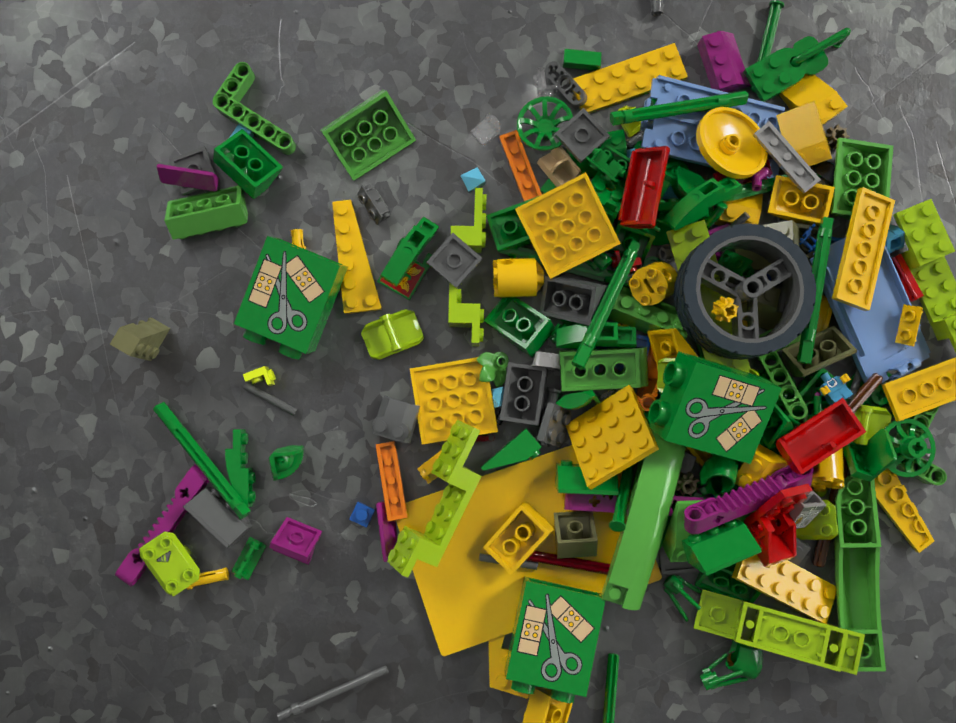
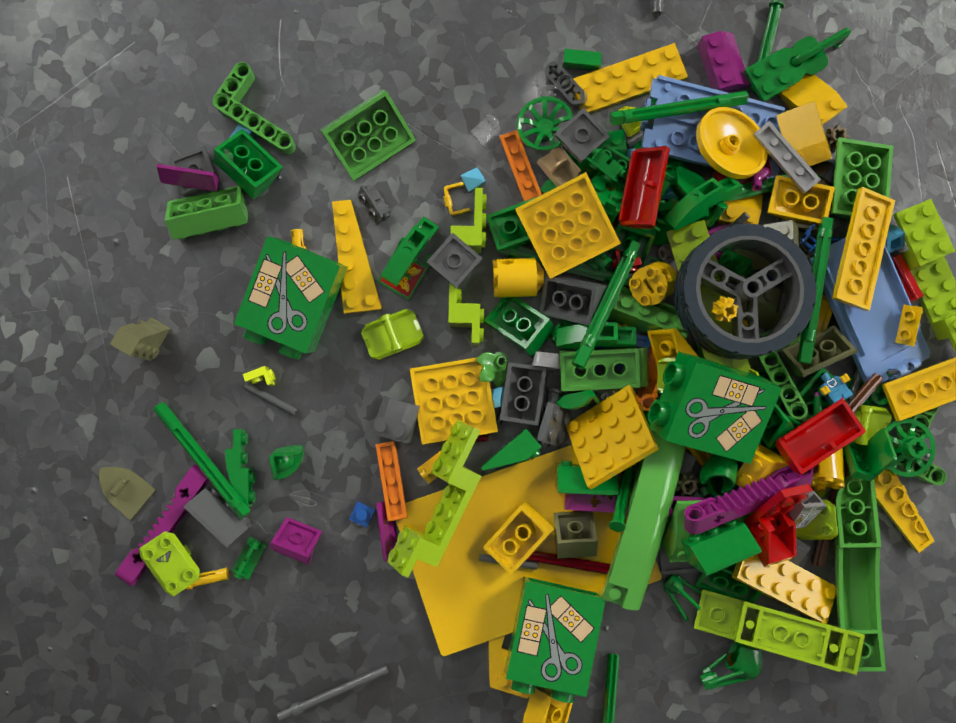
(125, 489): none -> olive shield
(448, 202): none -> yellow piece

